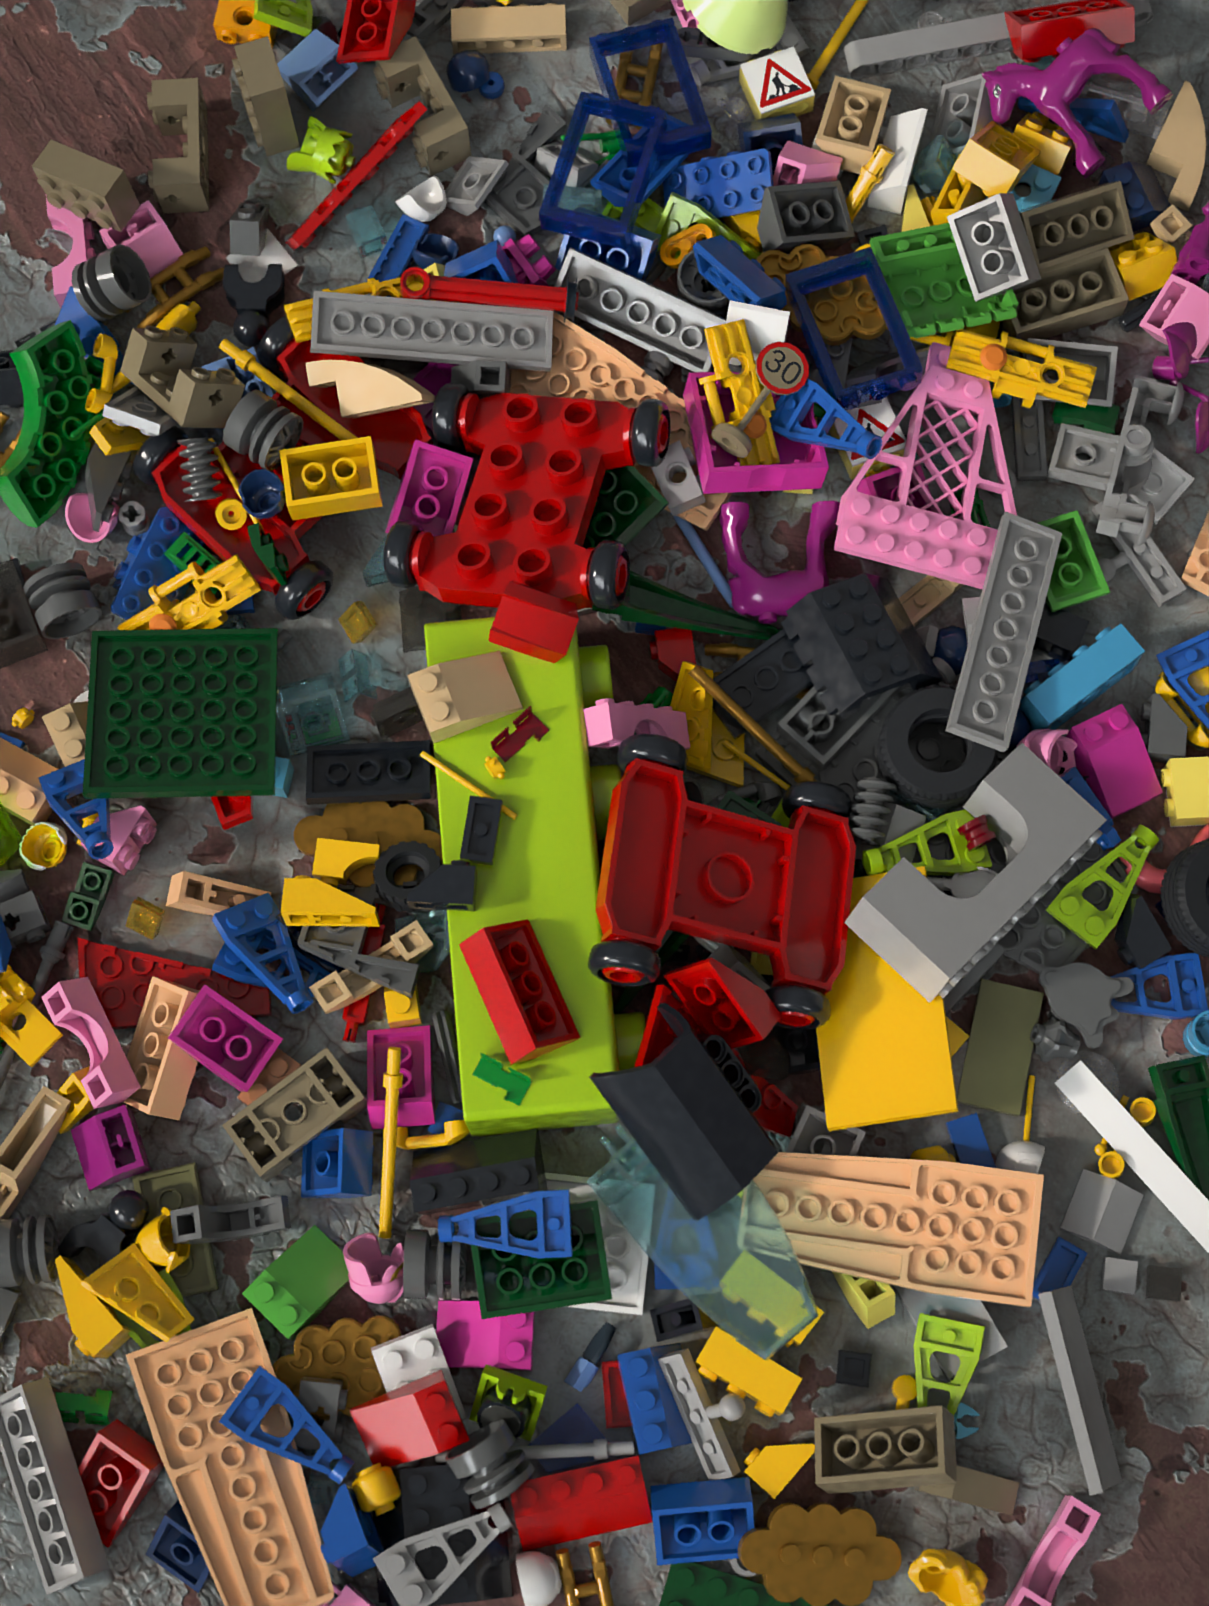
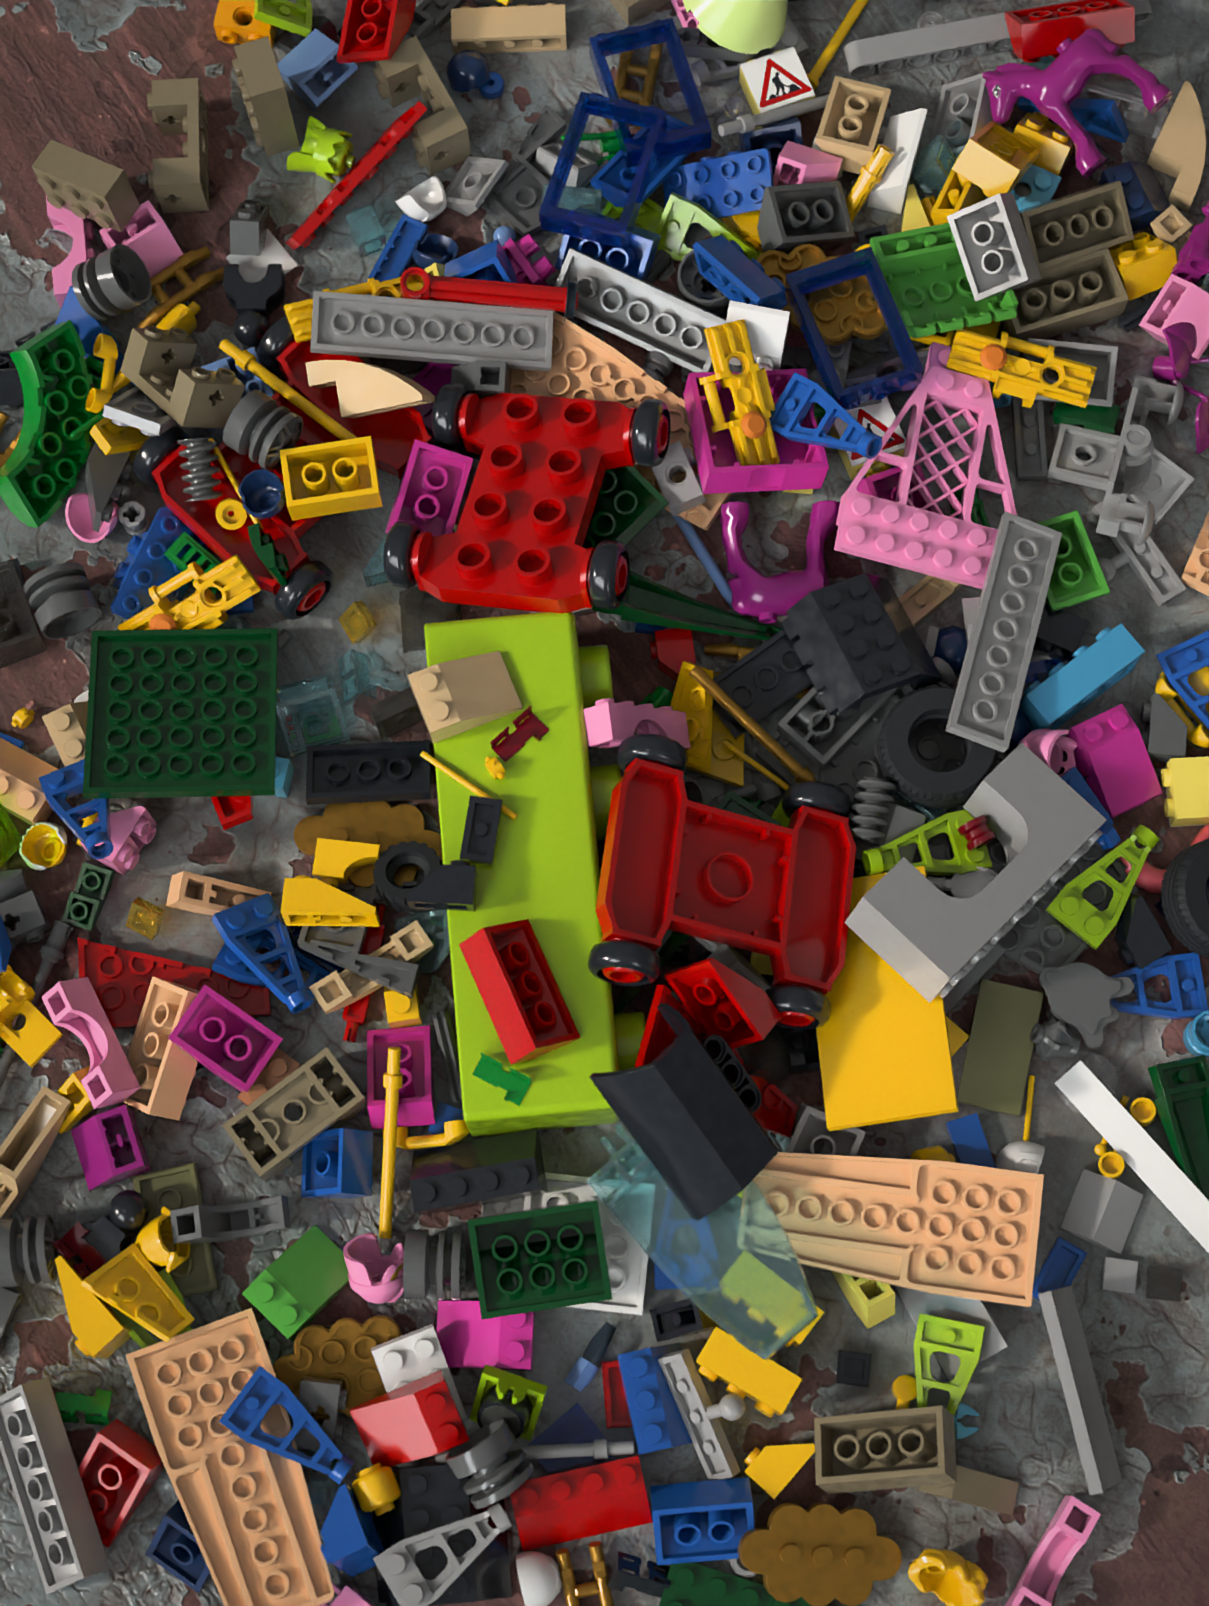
(76, 1241): none -> dark red piece
(534, 622): red slope -> none
(553, 1225): blue plate -> none
(650, 1586): none -> black piece
(683, 241): light orange plate -> none
(748, 122): none -> light grey bar
(781, 371): dark tan piece -> none

